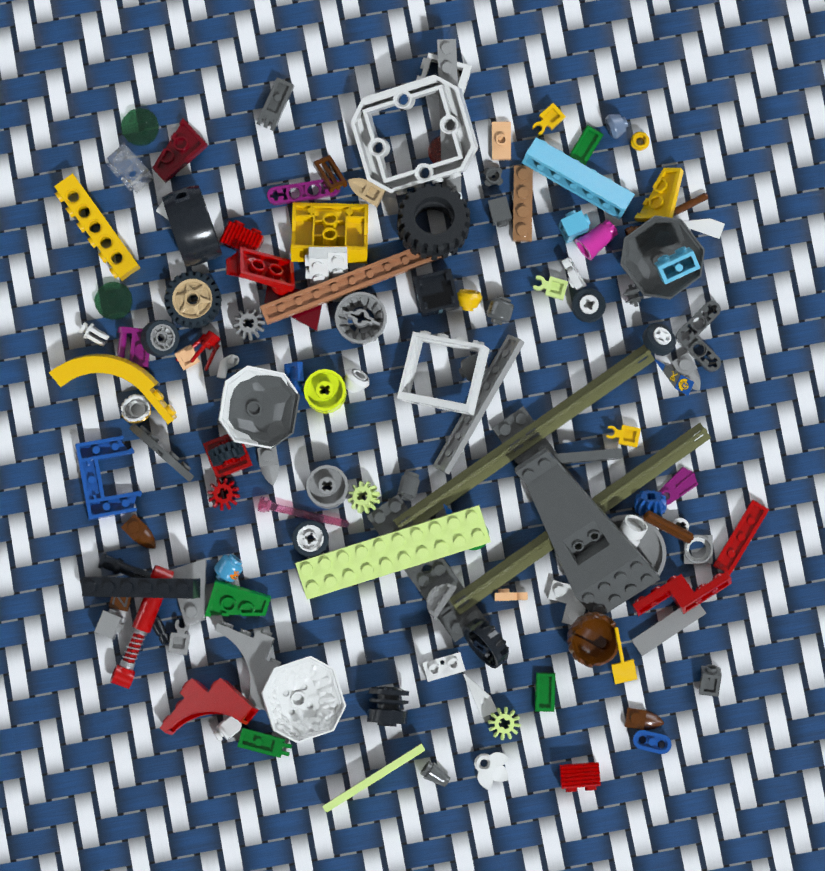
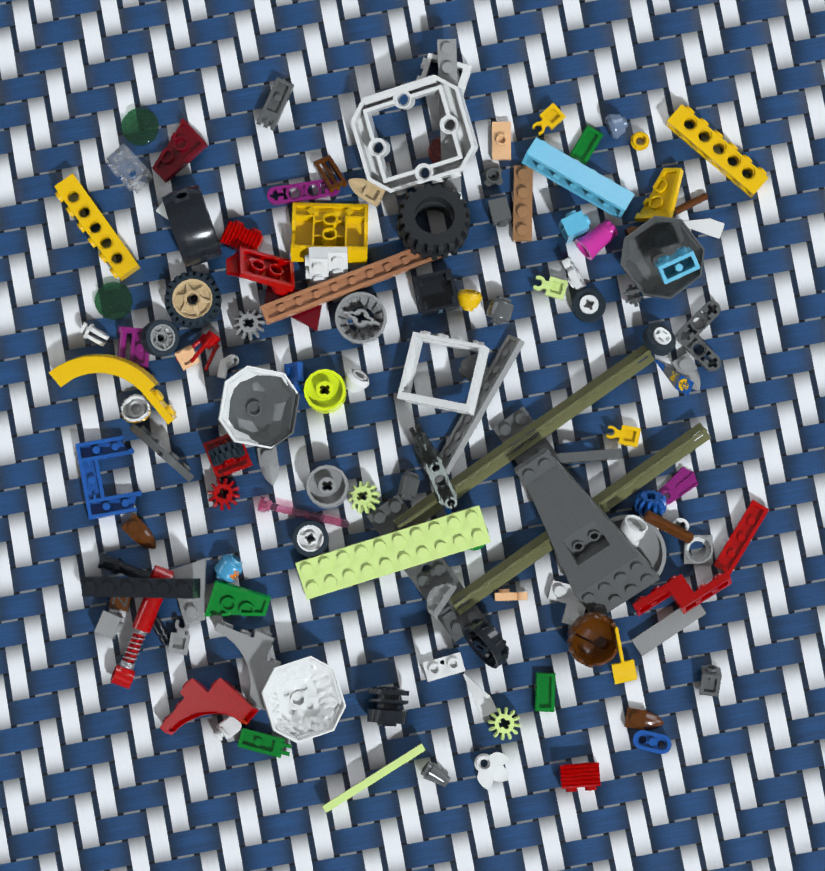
(433, 466): none -> pearl dark grey pin
(719, 161): none -> yellow brick

